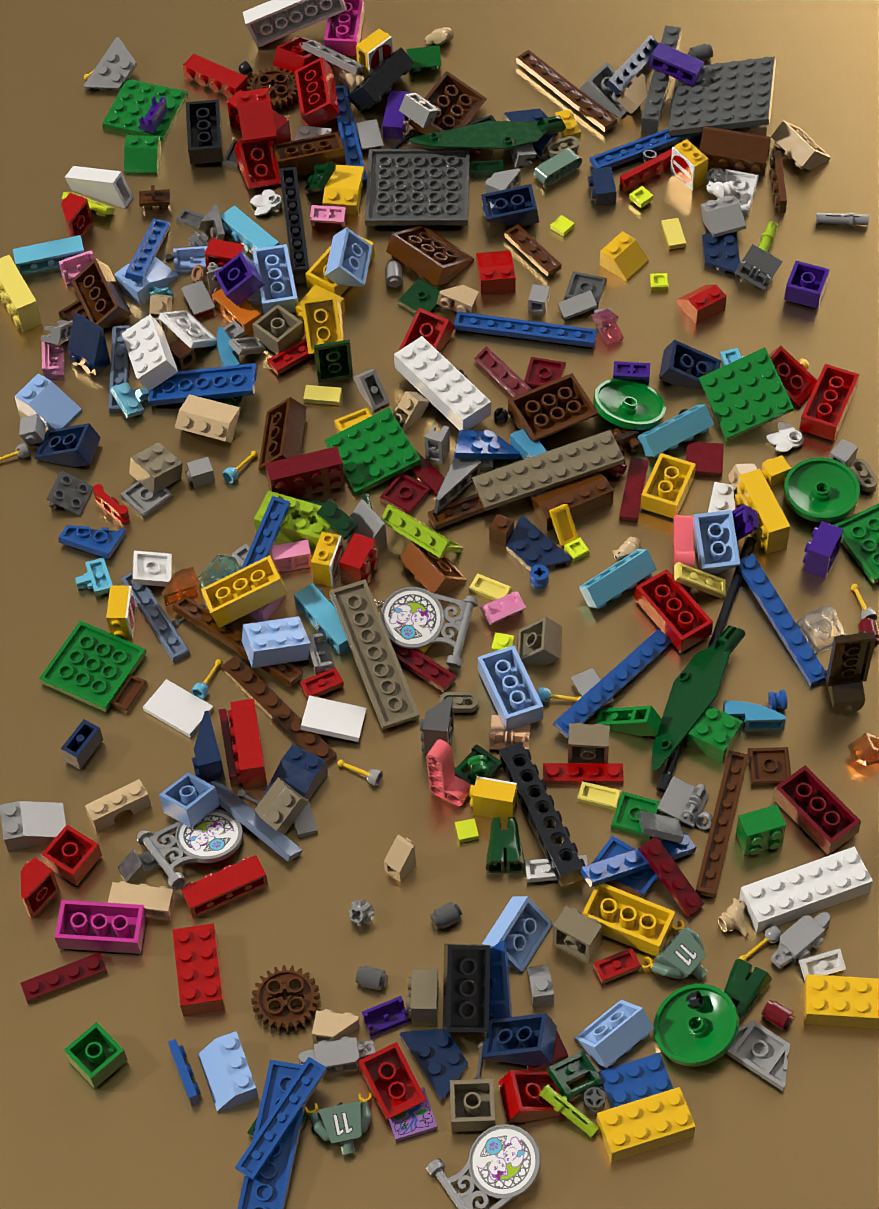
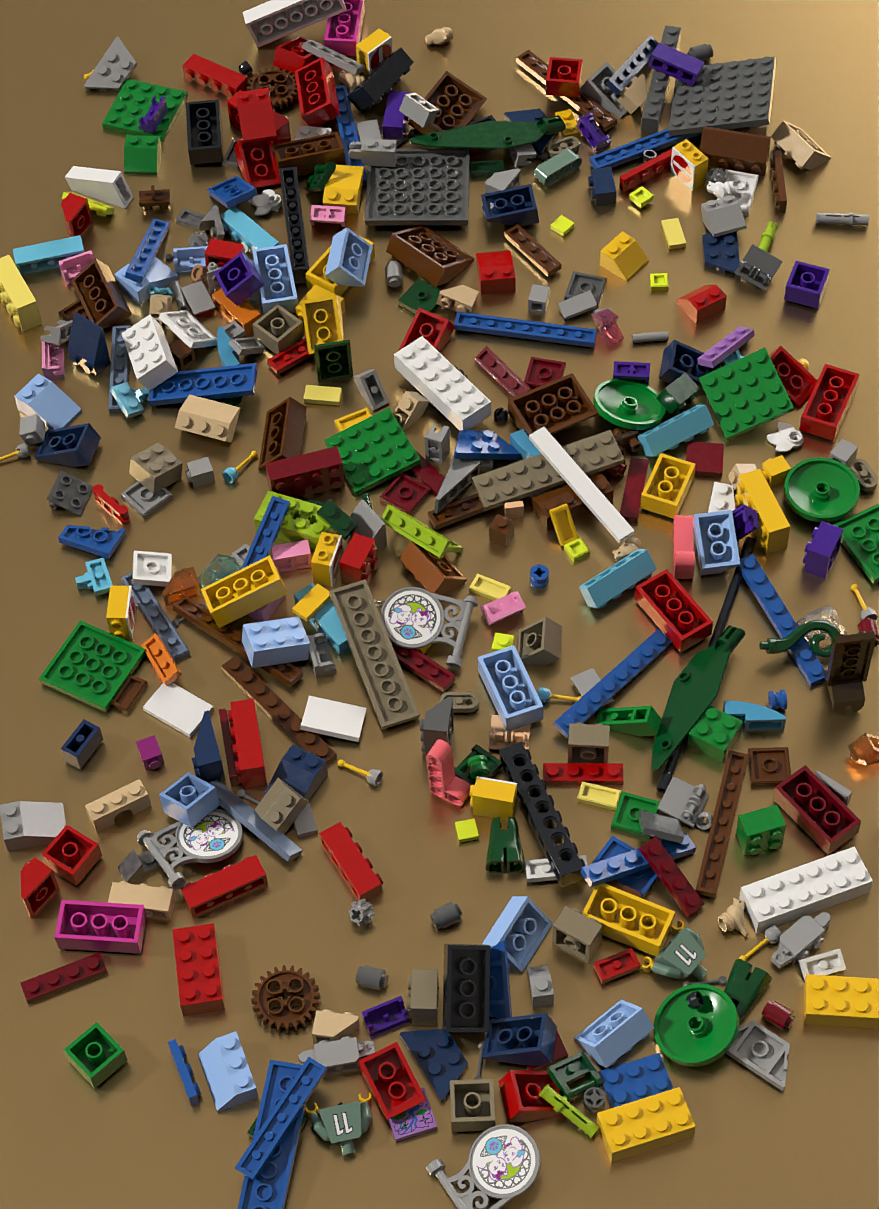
(150, 752): none -> magenta brick
(161, 659): none -> orange plate
(179, 296): none -> light grey piece
(201, 689): medium azure hinge -> none
(232, 192): none -> blue plate
(311, 602): none -> yellow tile
(322, 683): red plate -> none
(350, 862): none -> red brick
(375, 152): none -> light grey hinge
(400, 858): tan slope -> none
(425, 57): green slope -> none
(514, 509): none -> light nougat tile
(534, 547): dark blue wing -> none
(564, 77): none -> red brick
(581, 484): none -> white tile
(592, 132): none -> dark purple hinge
(649, 337): none -> light grey piece
(678, 393): none -> brick
(699, 580): light yellow tile -> none
(722, 981): none -> dark grey hinge
(726, 347): none -> medium lavender plate
(780, 645): none -> dark green plant
(840, 791): none -> light grey tile

